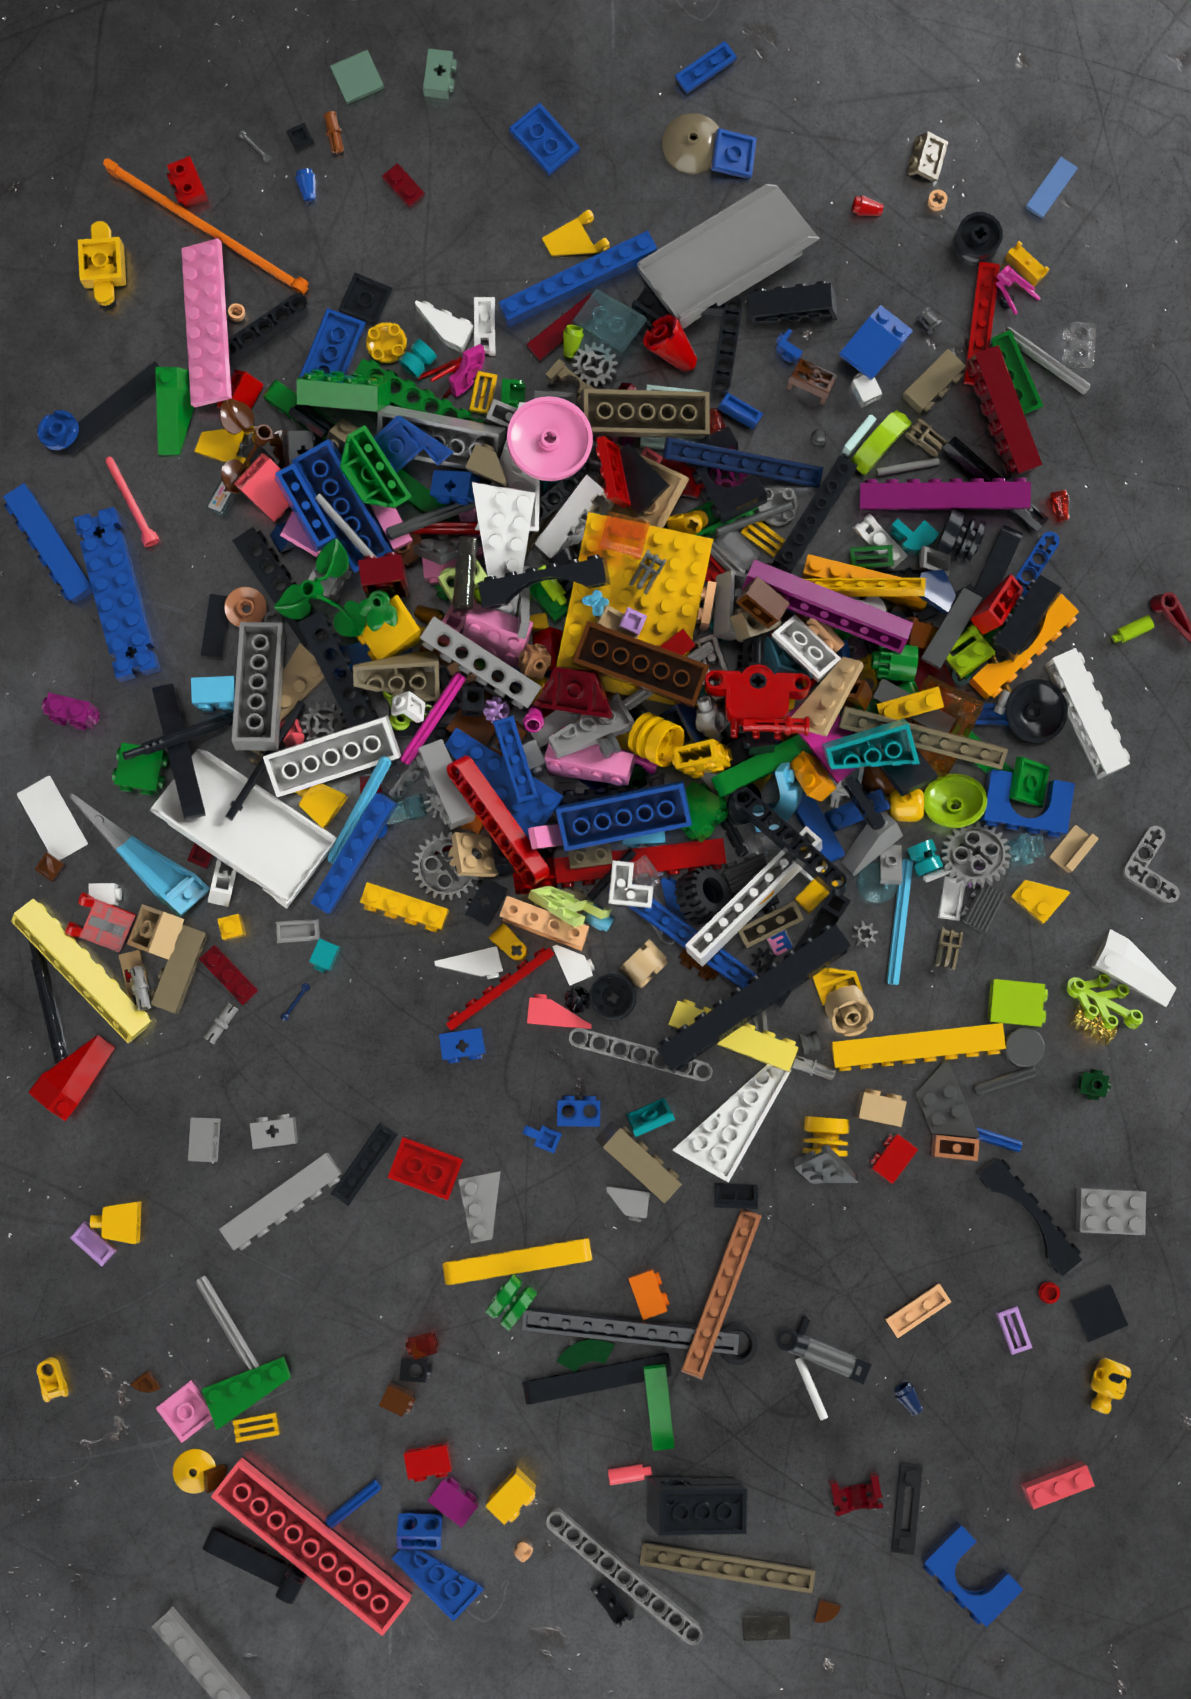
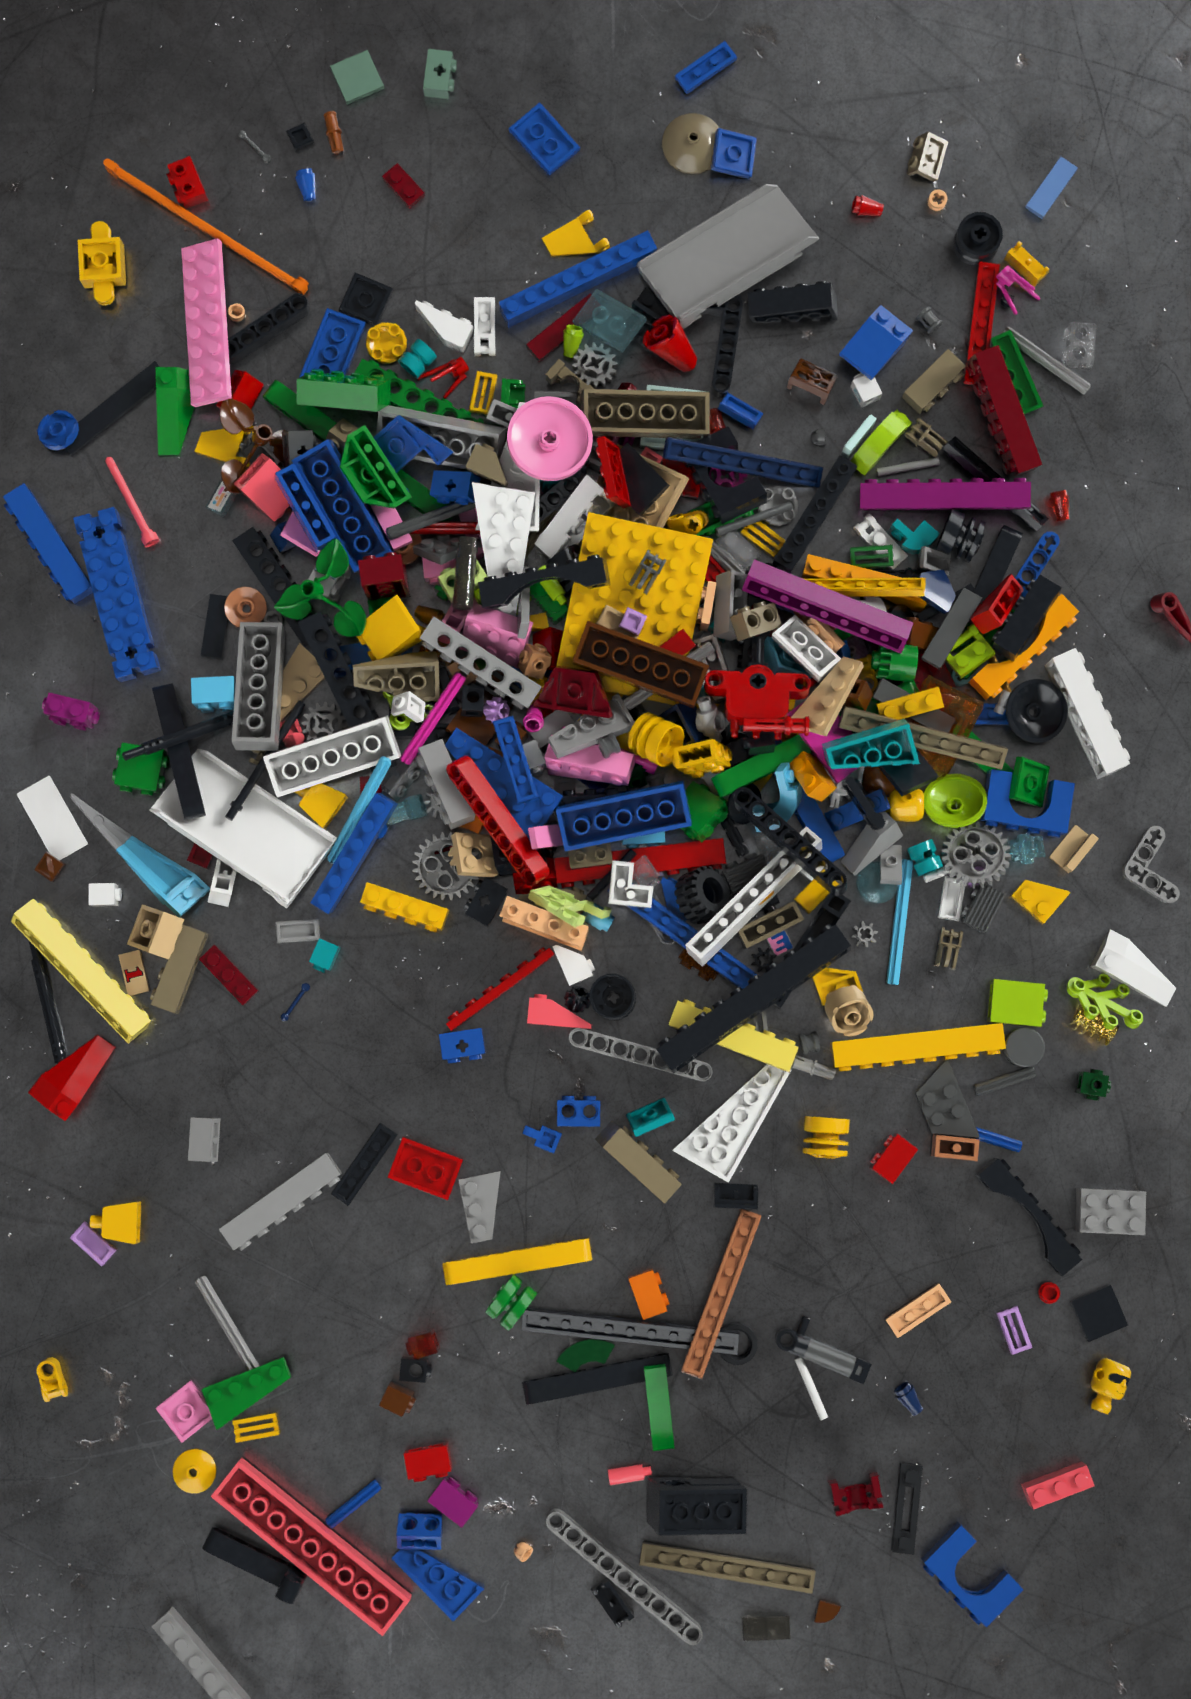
(104, 925): flag -> none
(140, 988): light grey pin -> none
(146, 1383): reddish brown tile -> none
(213, 1478): reddish brown tile -> none
(221, 1023): light grey pin -> none
(231, 927): yellow brick -> none
(260, 1132): light grey brick -> none
(311, 419): black tile -> none
(343, 525): light grey bar -> none
(376, 613): green plate -> none
(470, 365): dark pink tile -> none
(478, 963): white slope -> none
(506, 941): yellow piece -> none
(510, 1496): yellow brick -> none
(597, 602): medium azure piece -> none
(626, 528): clear orange plate -> none
(630, 1201): light grey slope -> none
(643, 963): tan brick -> none
(762, 602): reddish brown brick -> none
(787, 350): blue bracket -> none
(825, 1167): dark grey wing -> none
(880, 1109): tan brick -> none
(1133, 629): lime cylinder -> none

